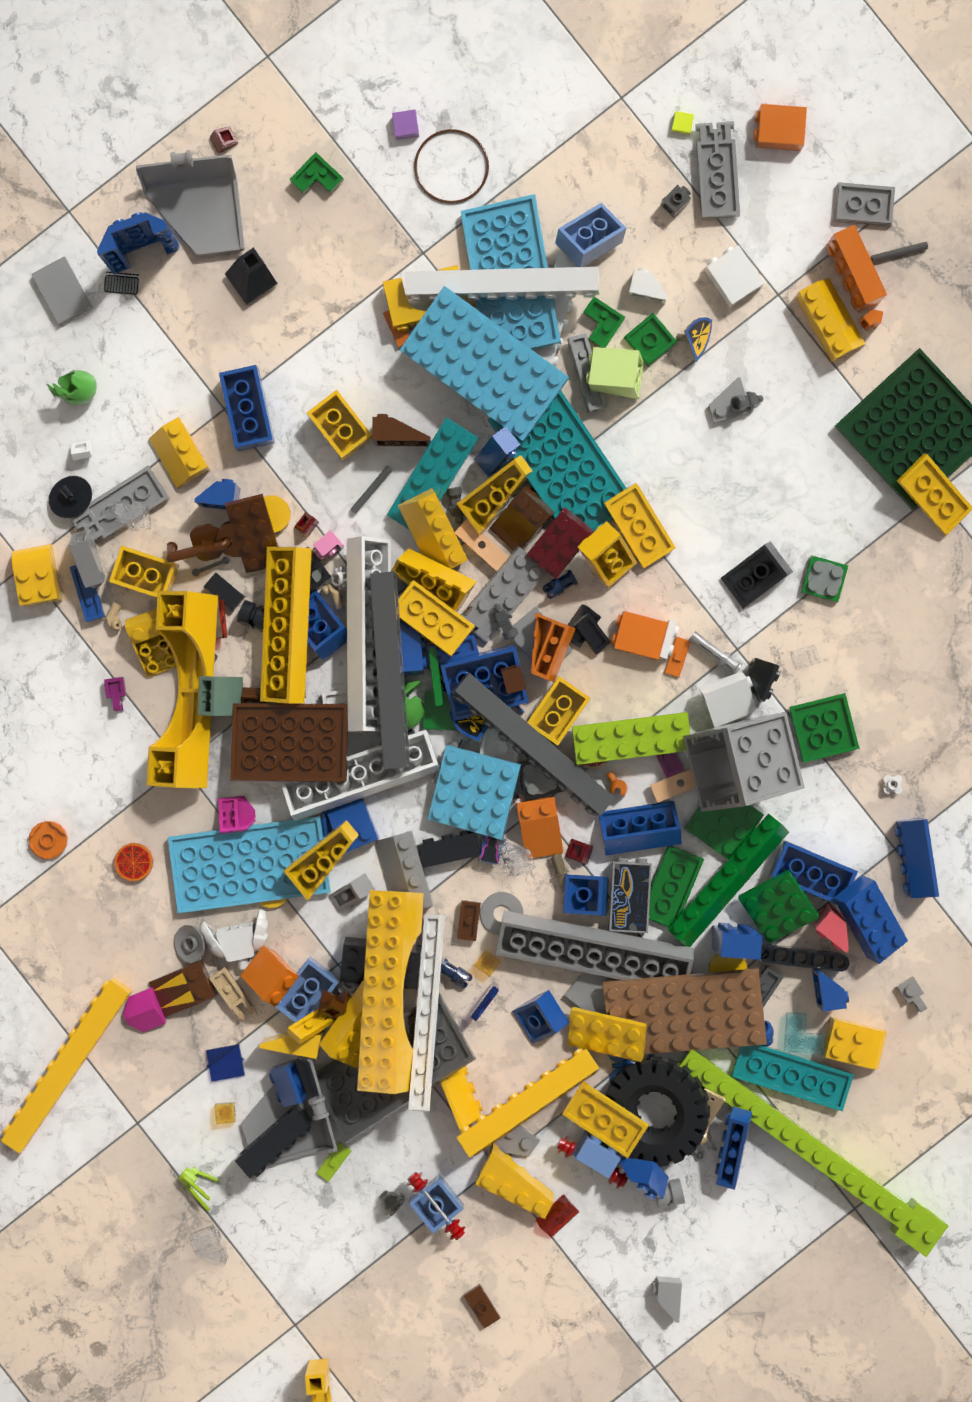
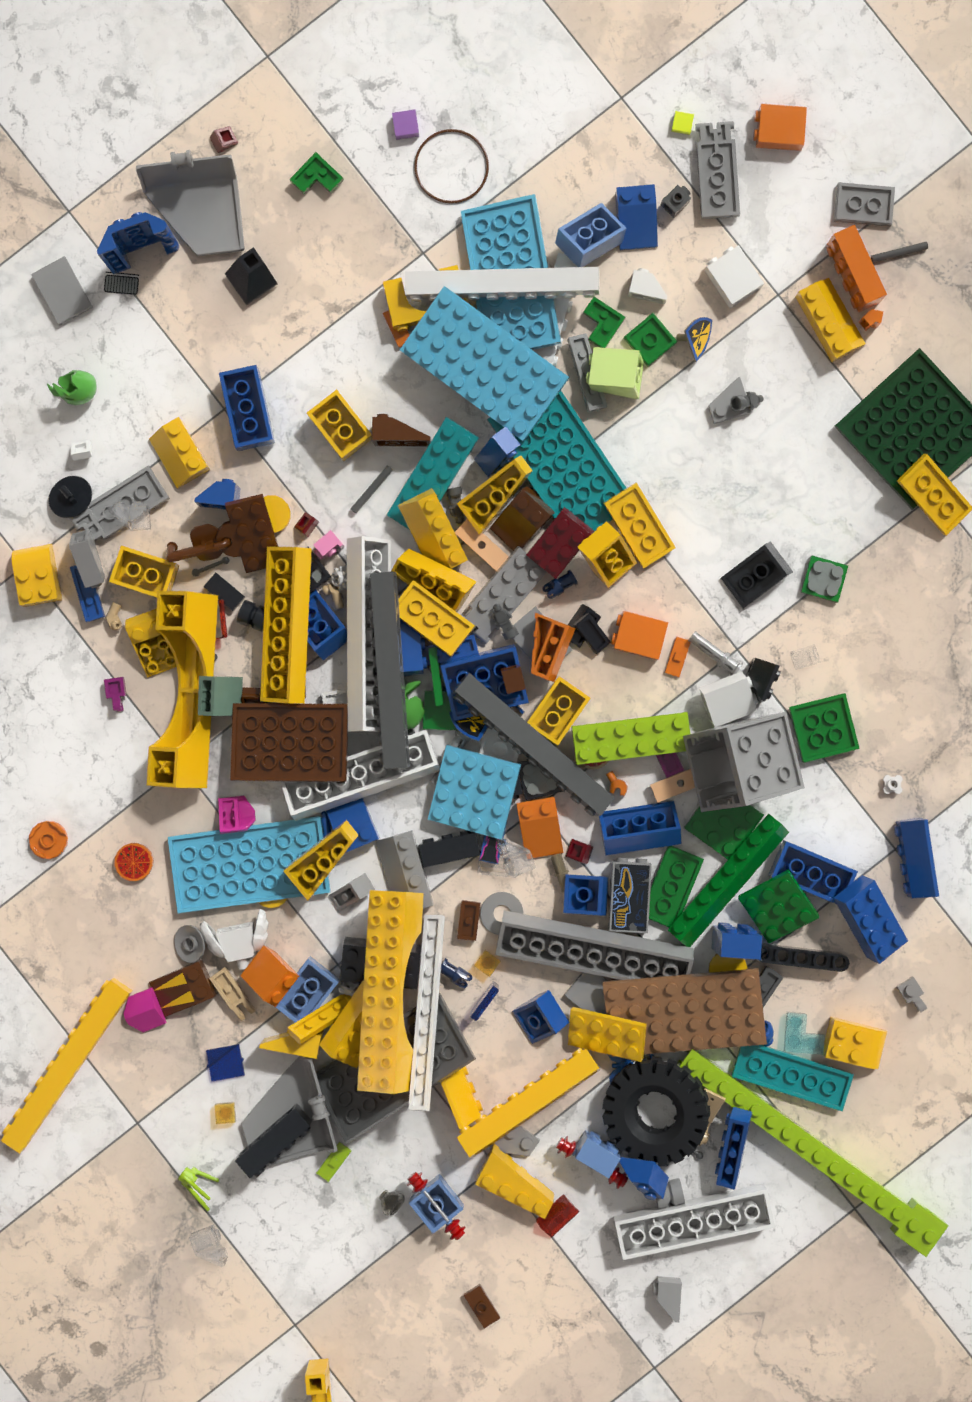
(288, 1083): blue slope -> none
(333, 1005): reddish brown panel -> none
(605, 1119): yellow plate -> none
(638, 213): none -> blue slope
(672, 631): white plate -> none
(694, 1222): none -> white brick
(828, 993): blue slope -> none
(833, 926): coral slope -> none

